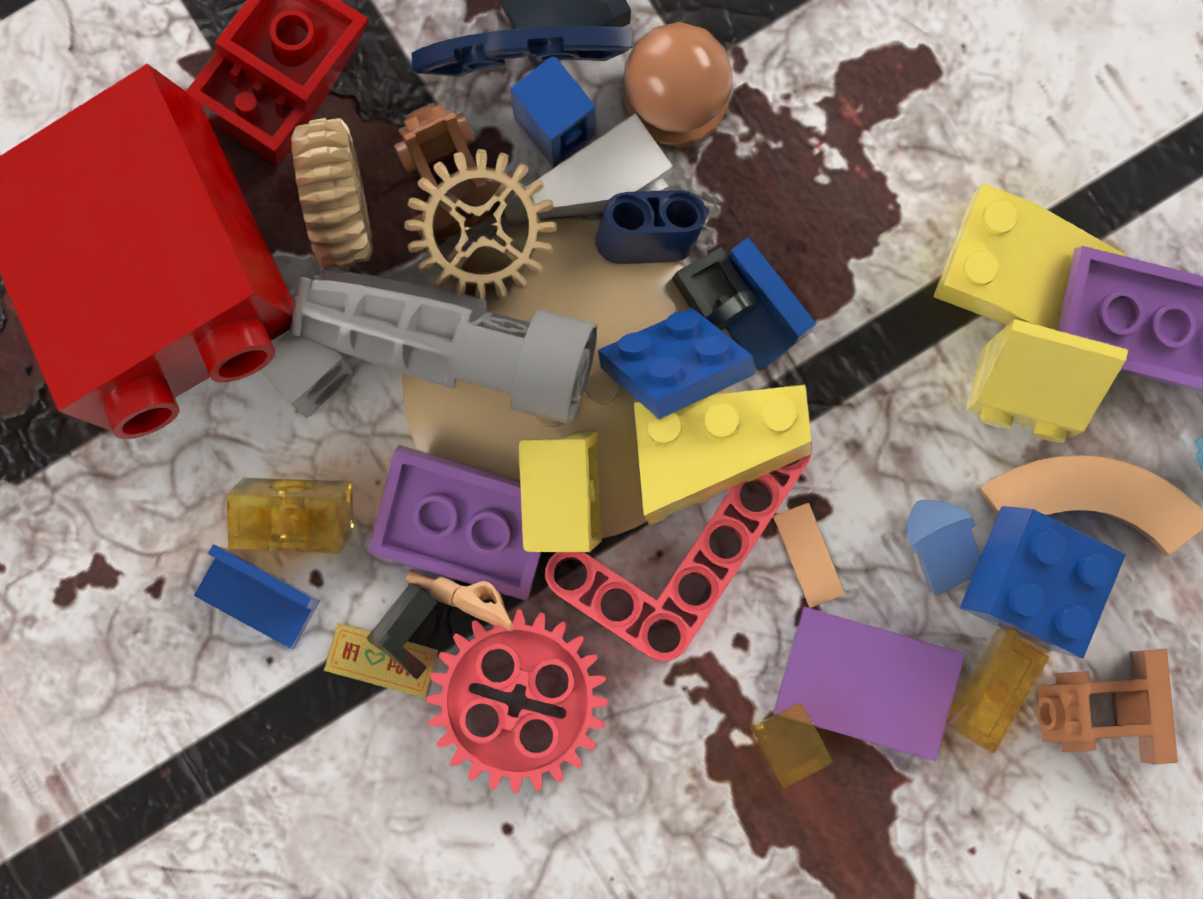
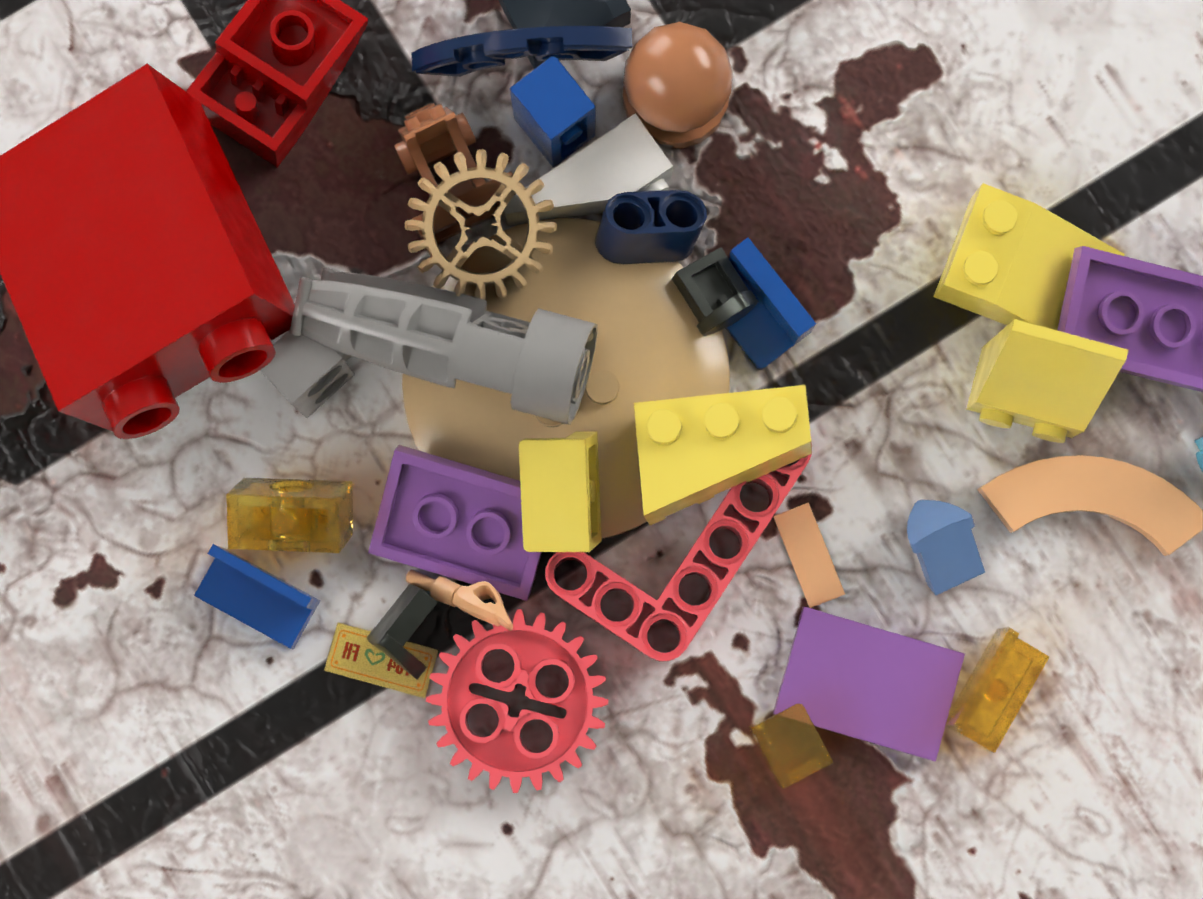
(331, 193): tan gear -> none
(676, 362): blue plate -> none
(1043, 580): blue brick -> none
(1139, 705): nougat tile -> none

